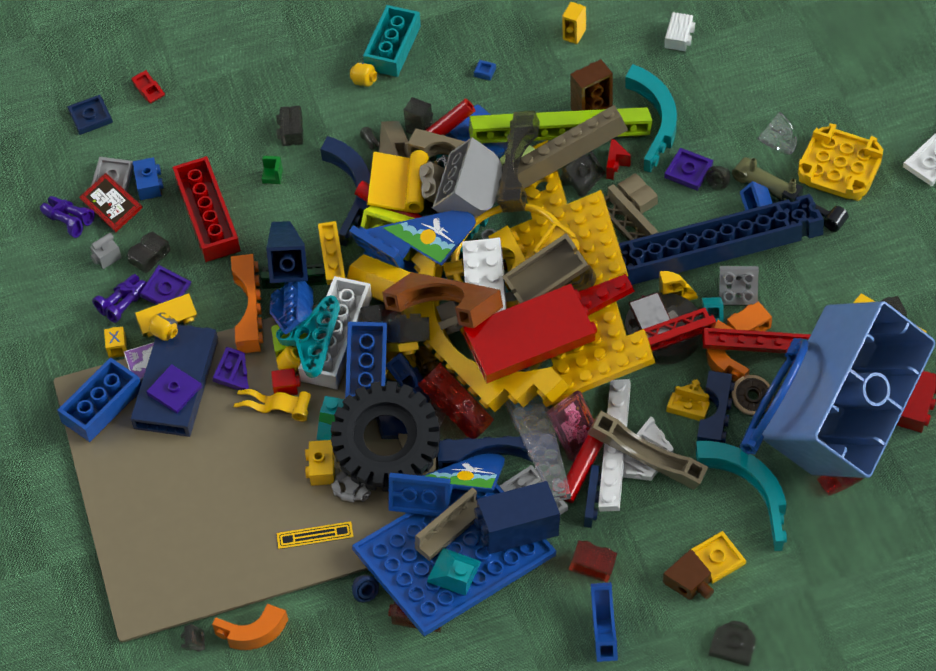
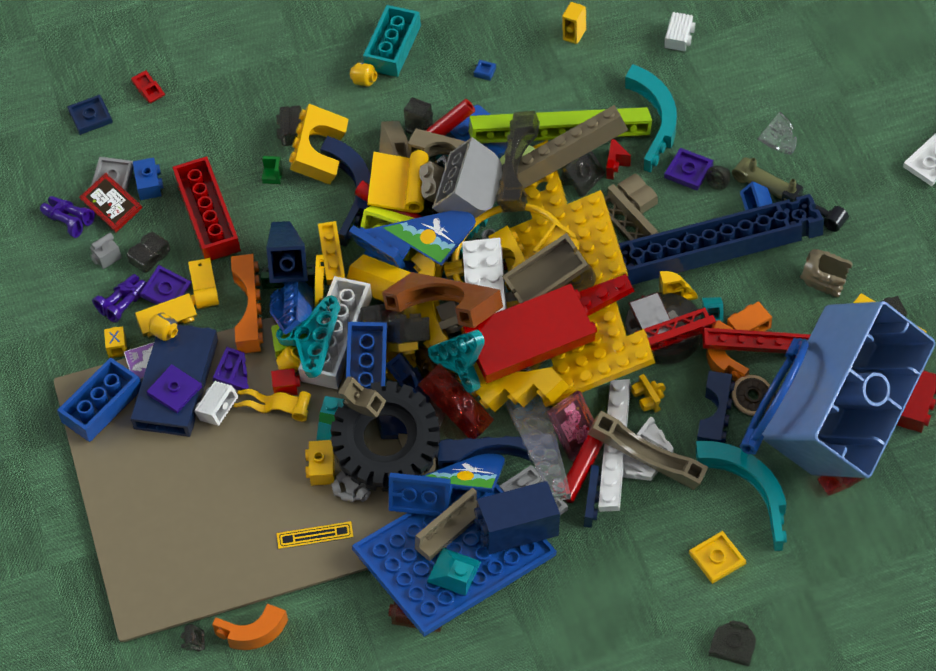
(203, 284): none -> yellow door
(216, 403): none -> white brick
(305, 158): none -> yellow arch
(319, 279): none -> yellow tile
(360, 399): none -> dark tan brick
(365, 588): dark blue brick -> none
(367, 134): clear smoke pin -> none
(460, 356): none -> teal beam
(592, 87): reddish brown brick -> none
(593, 561): clear red brick -> none
(603, 622): blue arch -> none
(652, 391): none -> yellow hips
(689, 401): yellow slope -> none
(689, 577): reddish brown torso -> none
(738, 278): light grey plate -> none
(825, 272): none -> dark tan piece
(840, 162): yellow plate -> none

